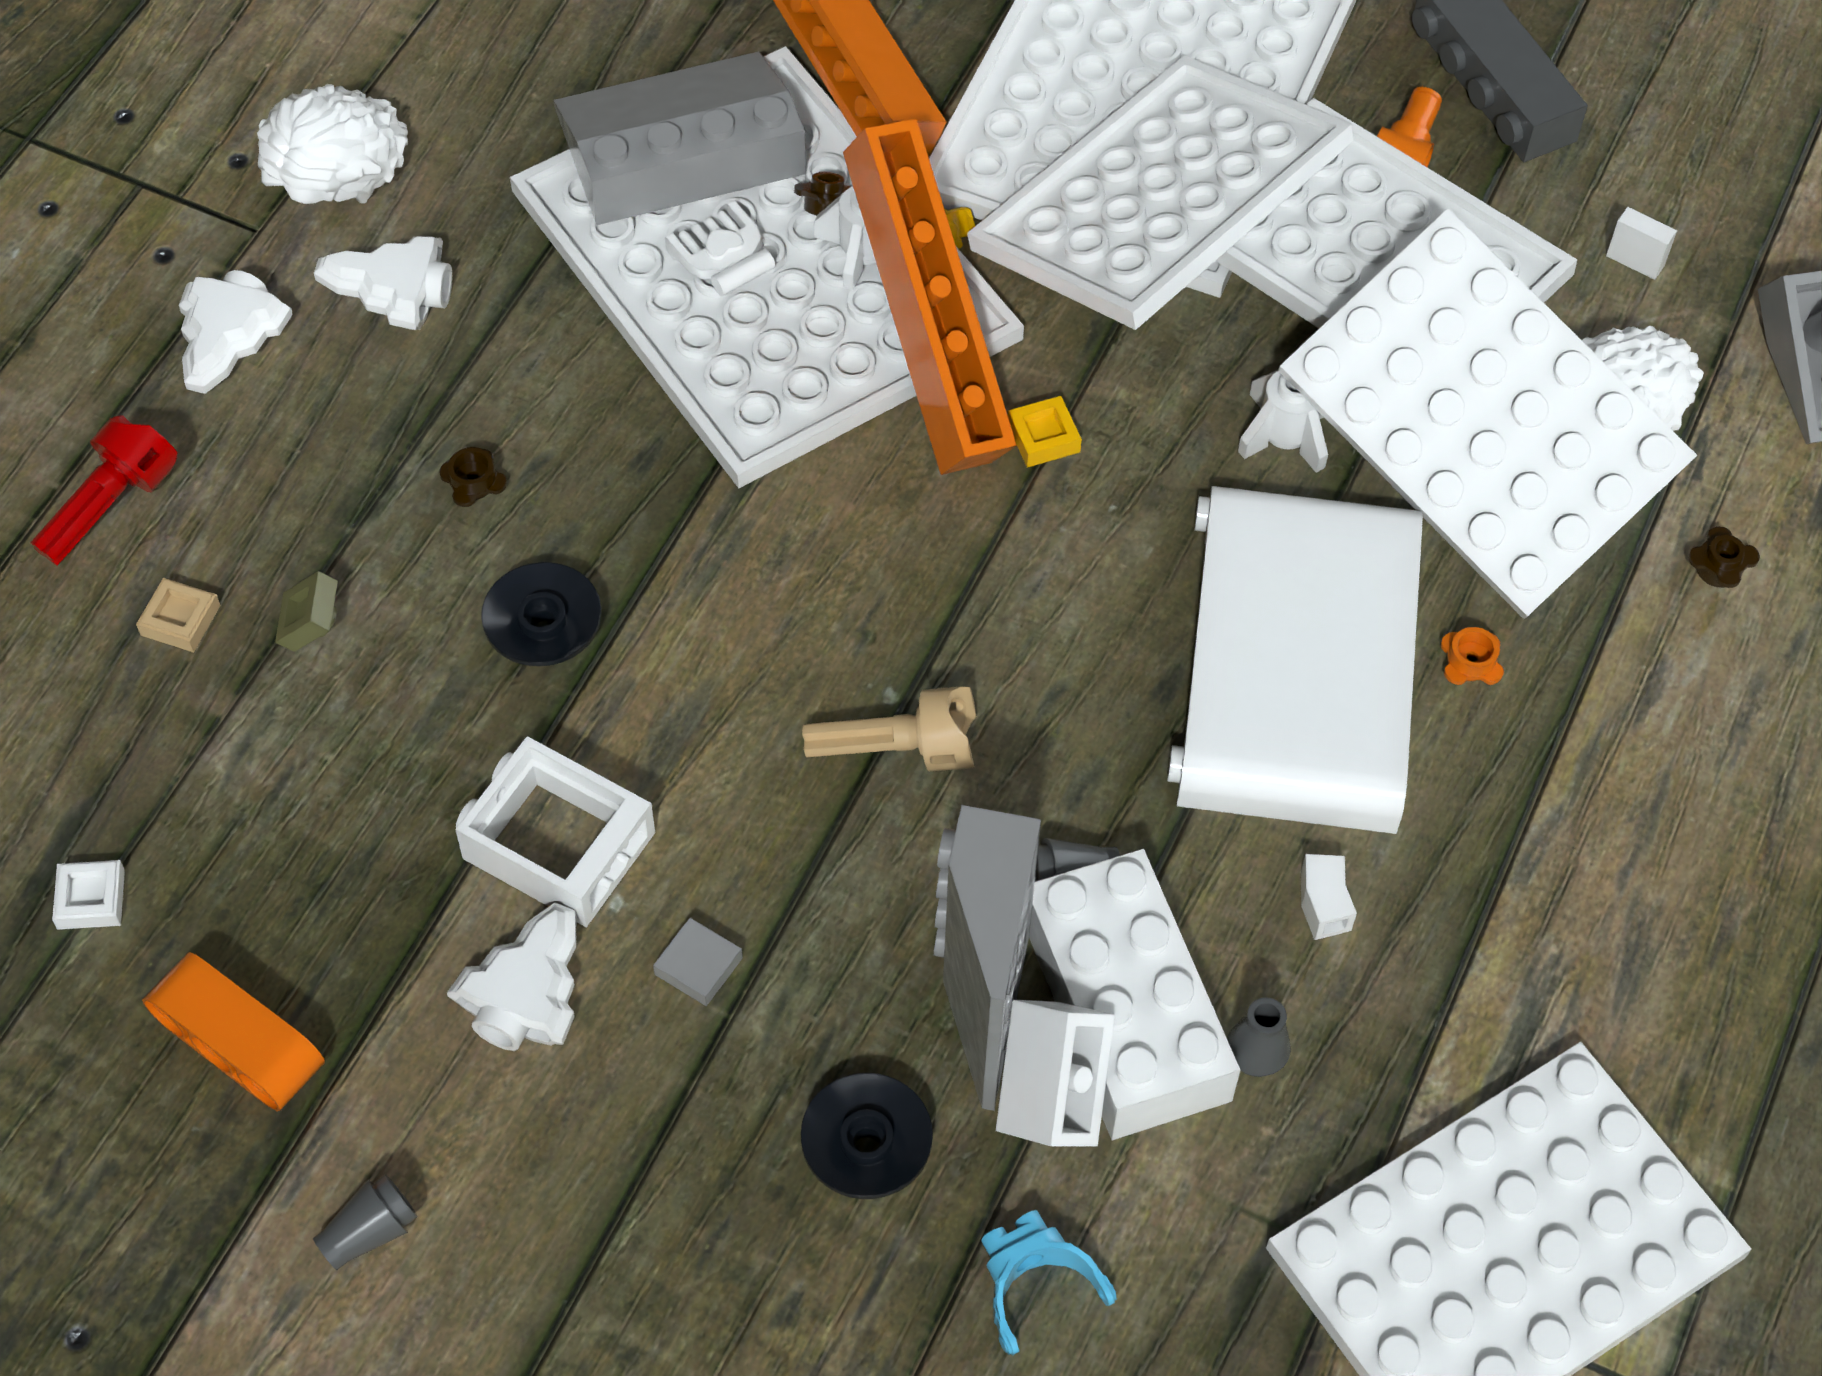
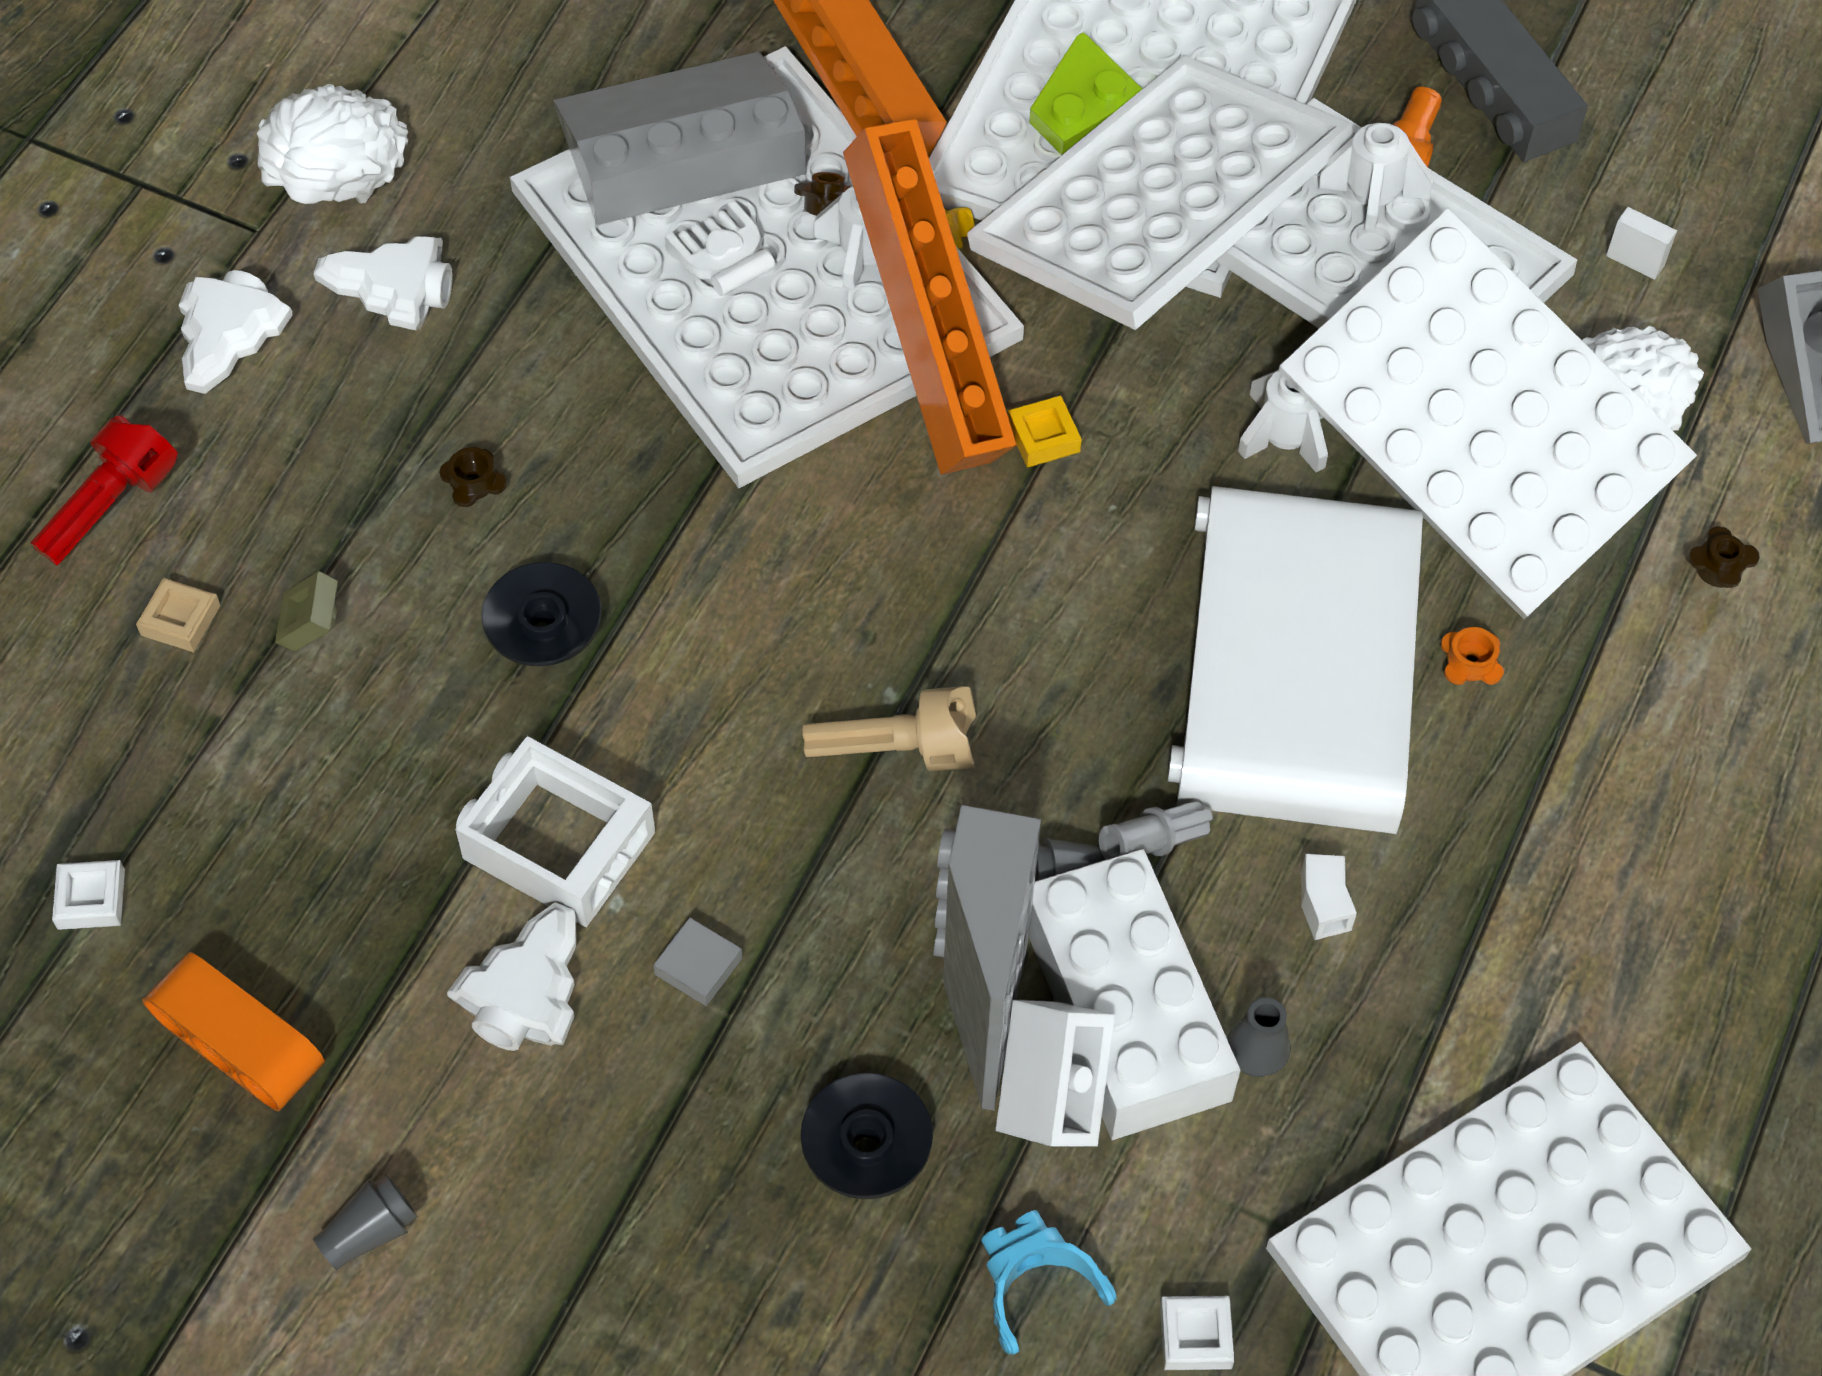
(1080, 94): none -> lime wing
(1156, 830): none -> light grey axle
(1196, 1333): none -> white tile
(1377, 167): none -> white brick

